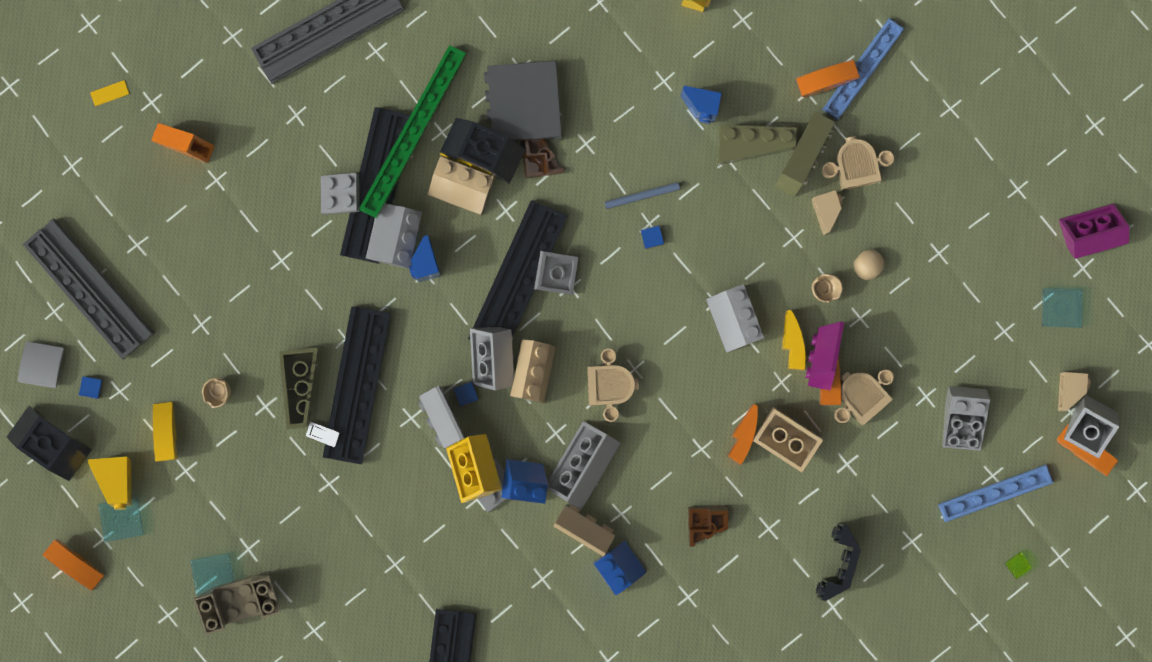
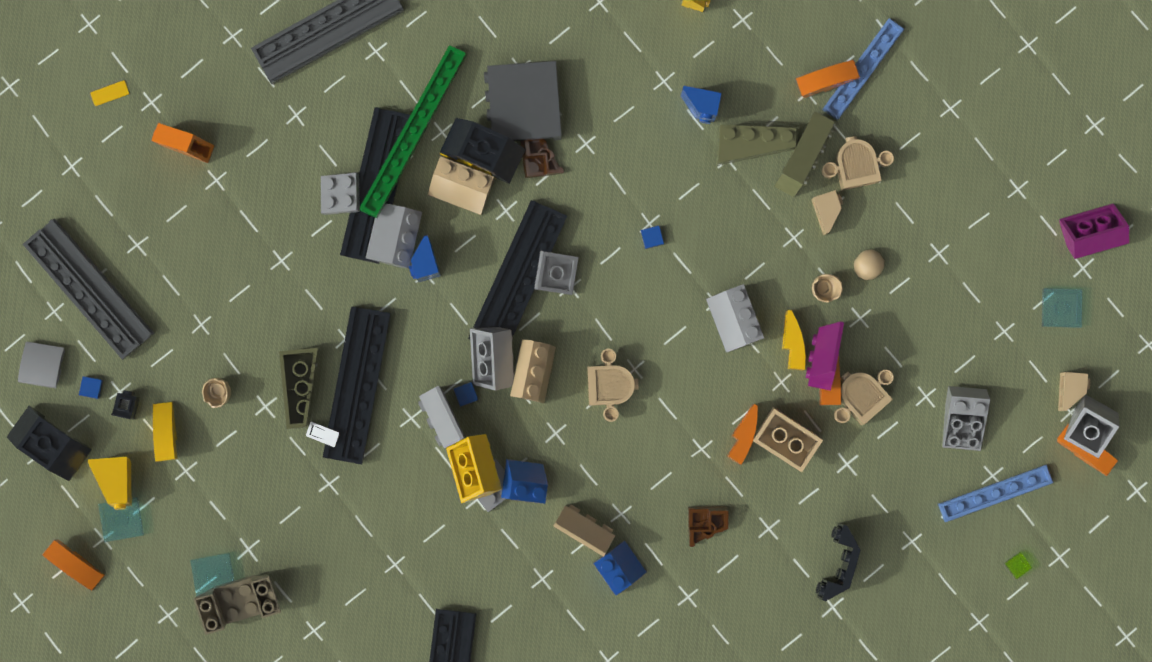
(125, 405): none -> black window
(582, 465): light grey slope -> none
(642, 195): sand blue bar -> none

